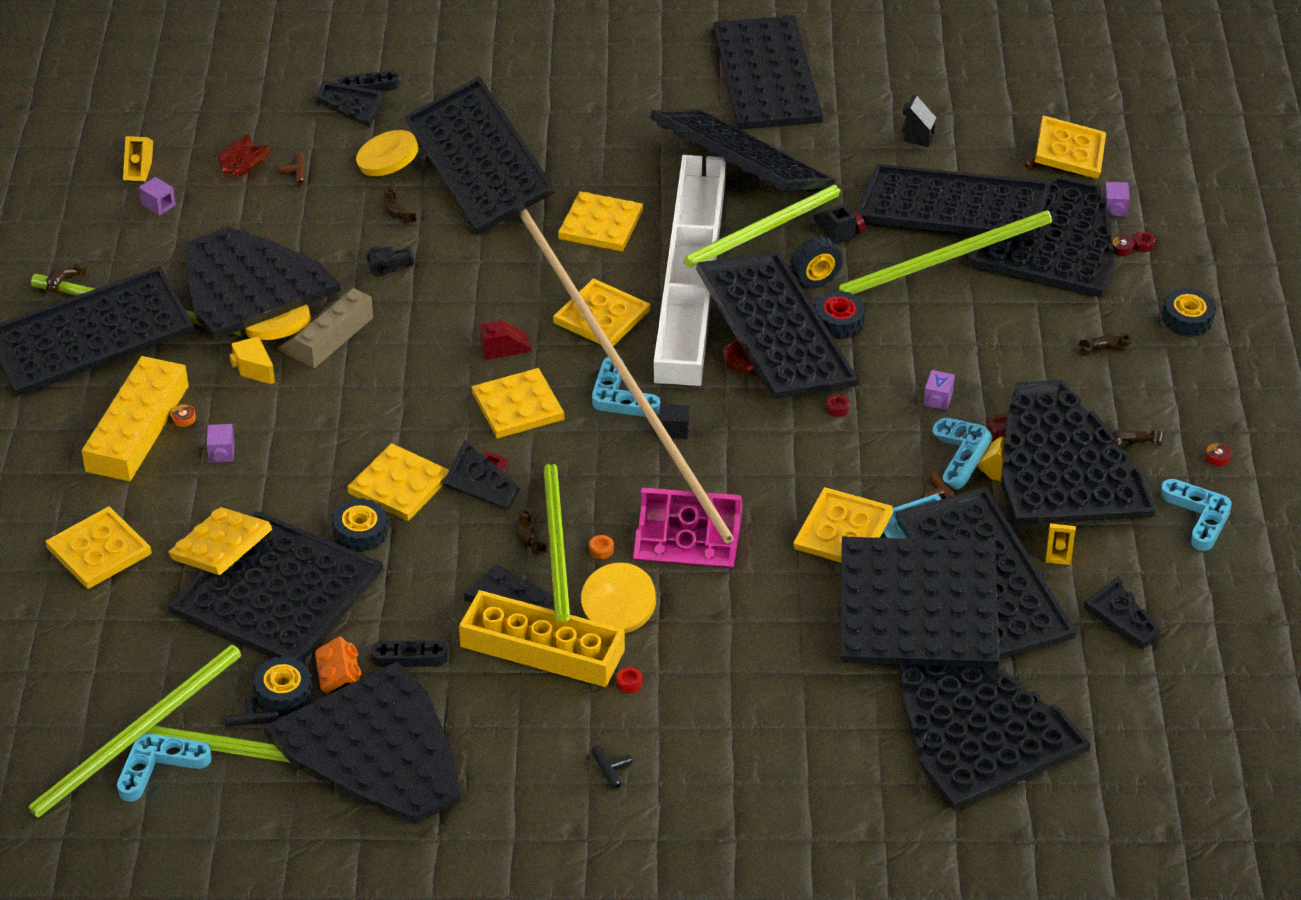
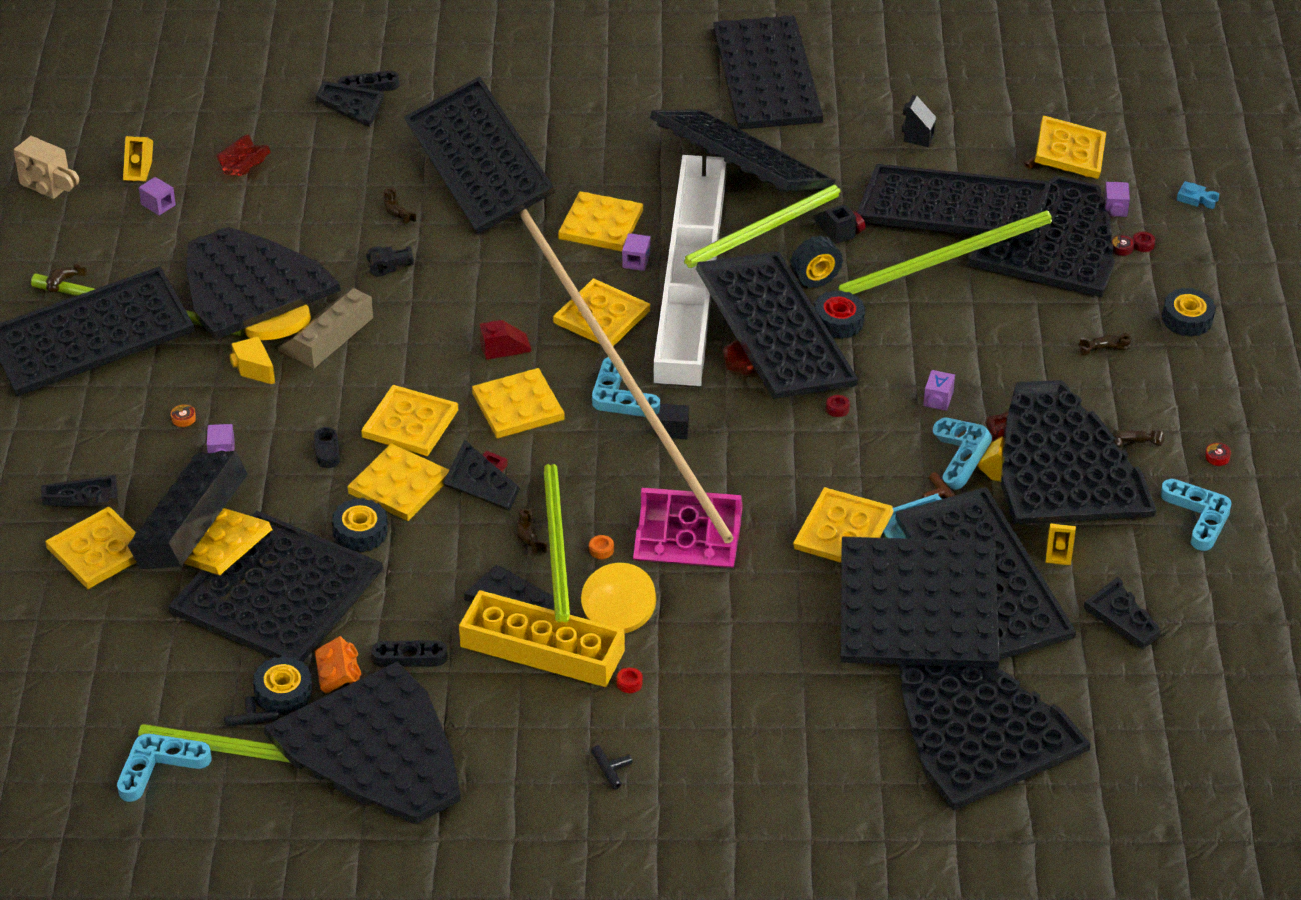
(44, 167): none -> tan brick
(84, 492): none -> black wing
(134, 731): lime axle -> none
(135, 418): yellow brick -> none
(187, 510): none -> black brick
(299, 168): reddish brown piece -> none
(327, 451): none -> black piece
(387, 153): yellow piece -> none
(410, 420): none -> yellow plate
(636, 252): none -> medium lavender brick
(1195, 194): none -> dark azure plate

